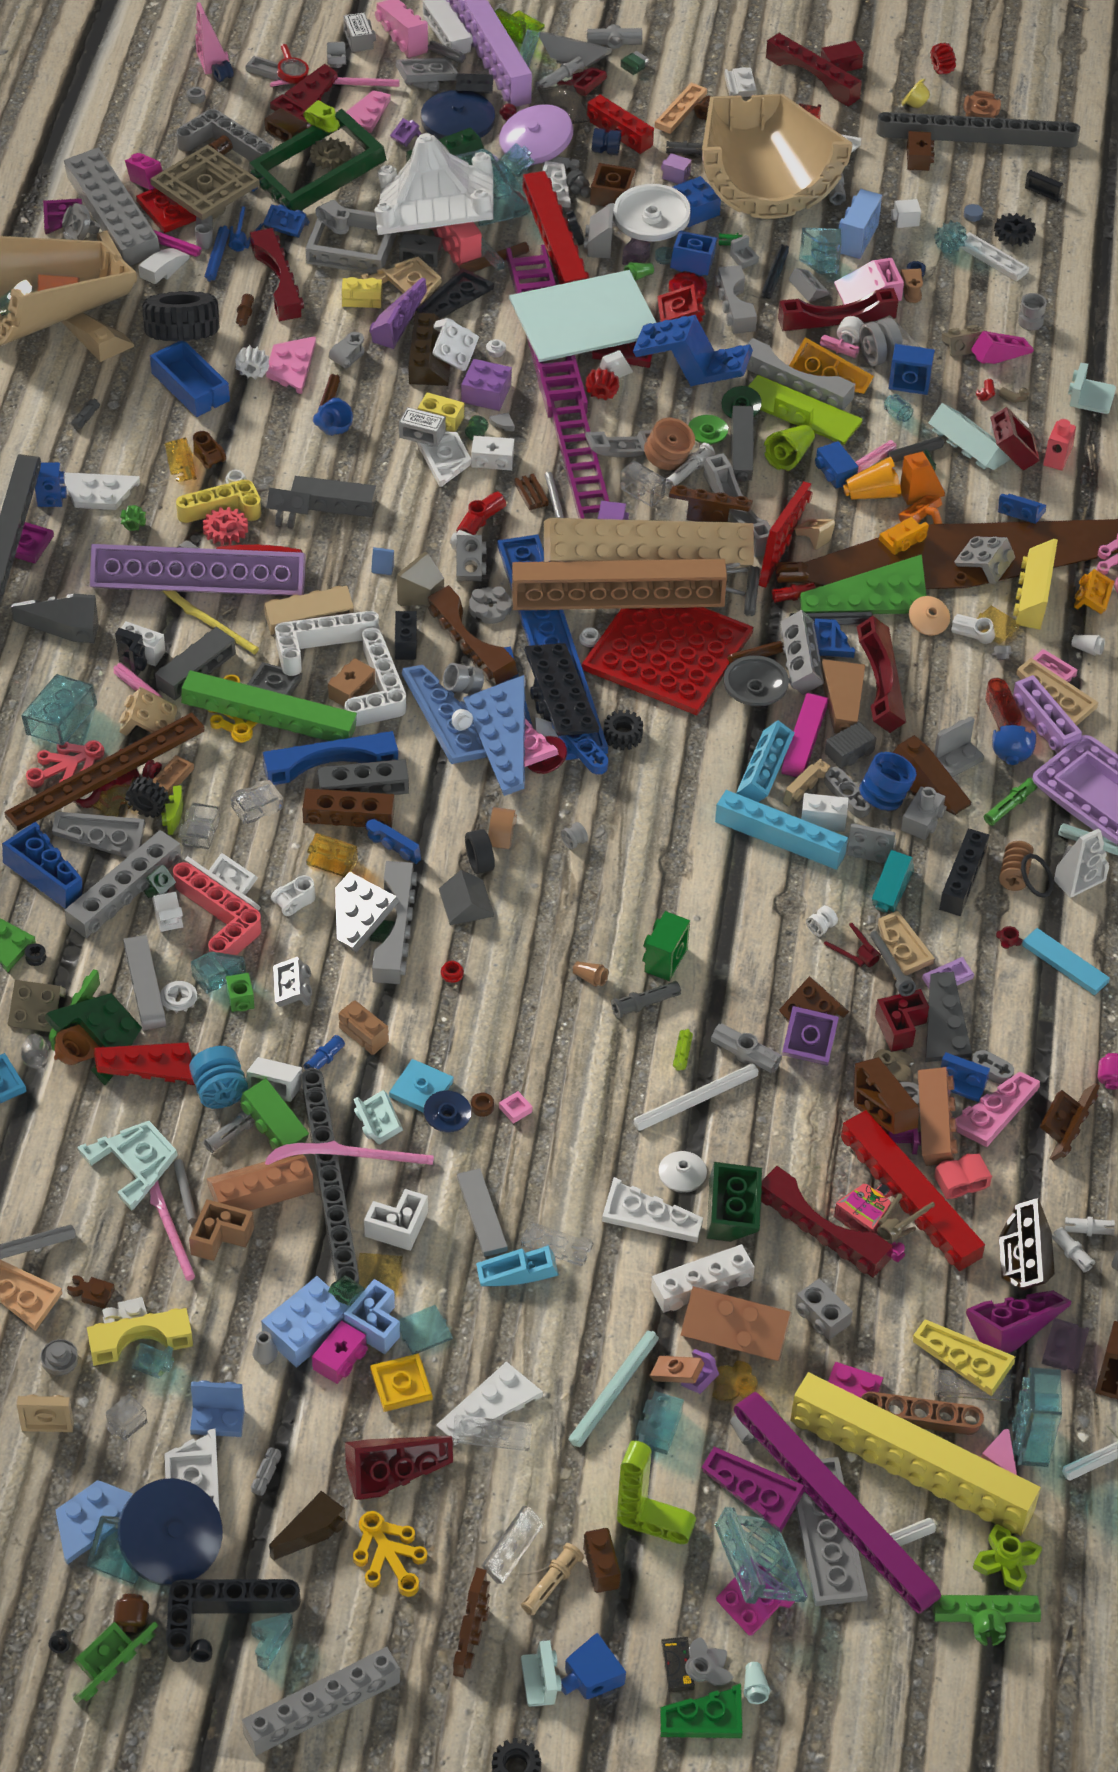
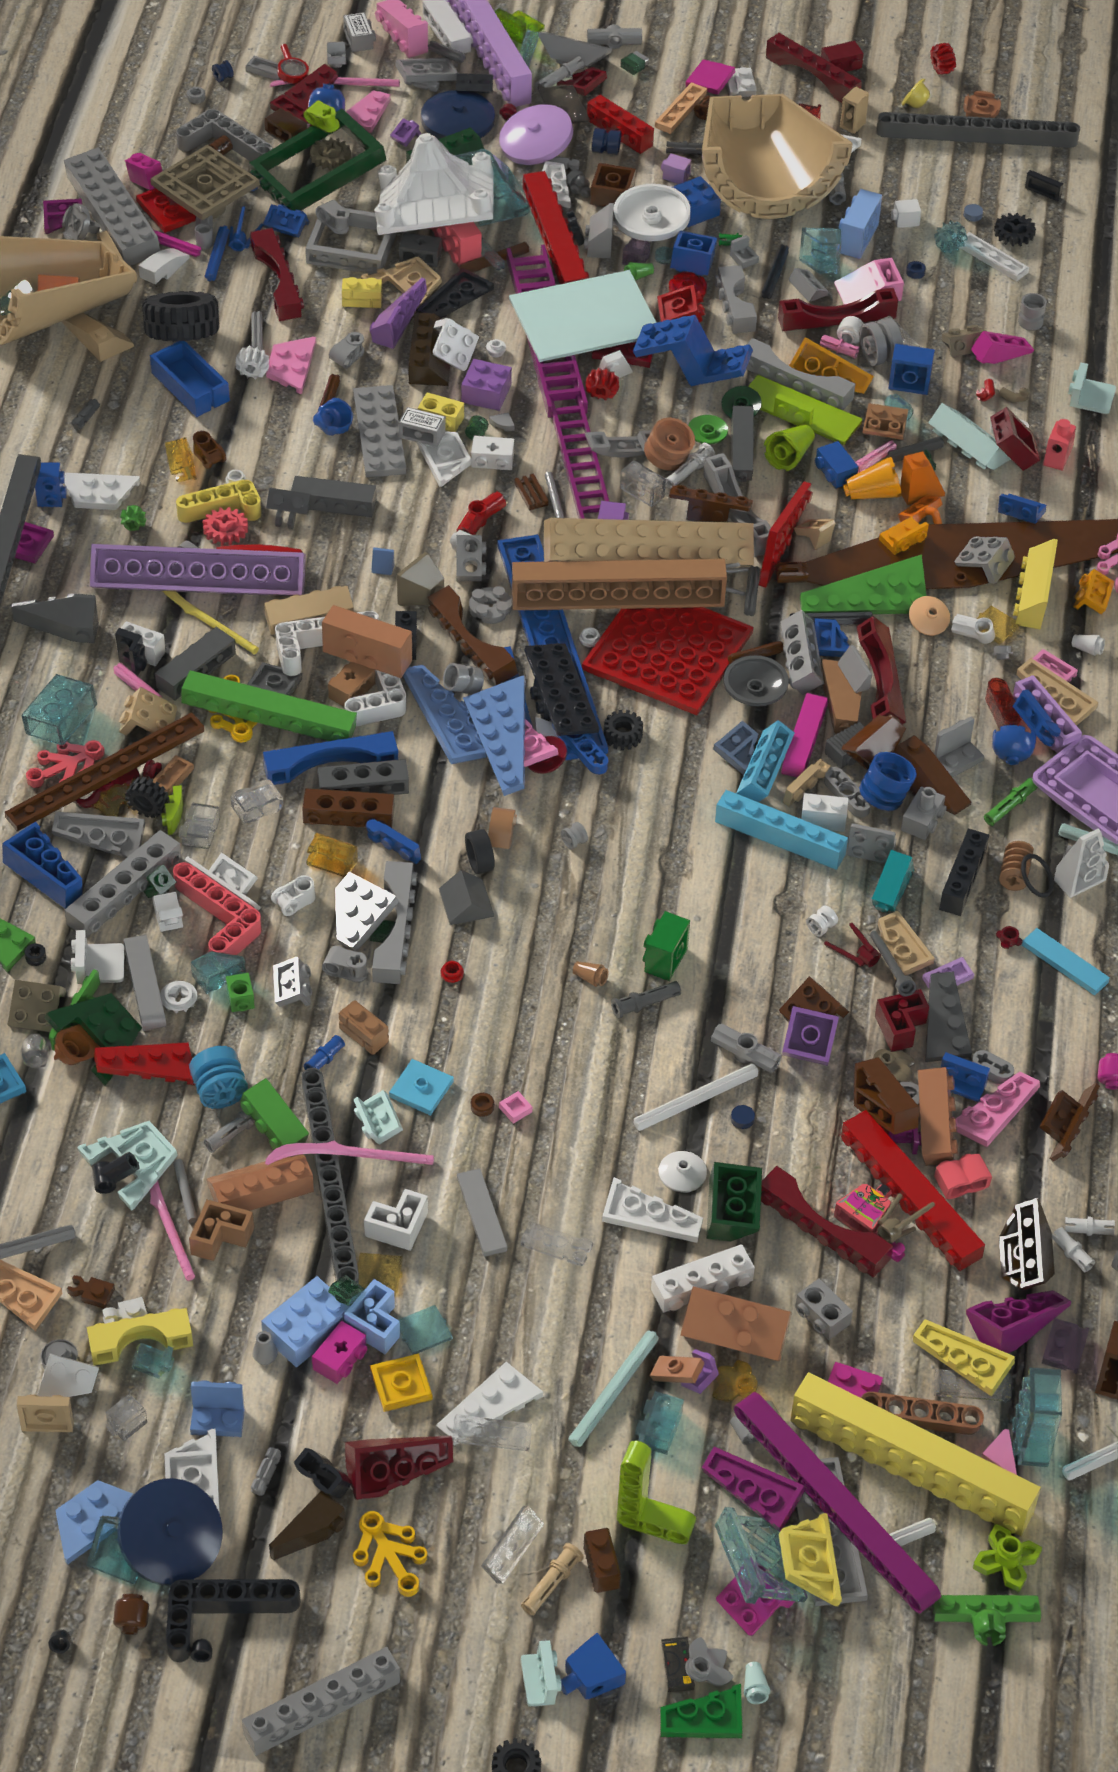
(67, 1377): none -> white wing
(102, 957): none -> white bracket
(106, 1653): bright green bracket -> none
(109, 1173): none -> black piece
(207, 43): bright pink wedge -> none
(244, 310): reddish brown axle -> none
(257, 336): none -> light grey axle
(272, 1634): clear light blue slope -> none
(283, 1077): white brick -> none
(322, 1473): none -> black brick
(329, 96): none -> blue cylinder
(344, 963): none -> light grey piece
(367, 641): none -> nougat brick
(379, 431): none -> light grey plate
(447, 1103): dark blue dish -> none
(462, 719): white plate -> none
(470, 1631): reddish brown plate -> none
(517, 159): clear light blue brick -> none
(518, 1267): medium azure slope -> none
(682, 1049): lime axle -> none
(711, 76): none -> dark pink tile
(737, 746): none -> sand blue wing
(742, 1116): none -> dark blue tile
(791, 593): red pin -> none
(811, 1559): none -> light yellow wing
(854, 110): none -> tan brick
(855, 670): none -> light grey slope
(878, 736): none -> reddish brown slope
(885, 421): none -> medium nougat slope
(912, 284): medium nougat piece -> none
(919, 151): reddish brown brick -> none
(1036, 717): none -> blue hinge

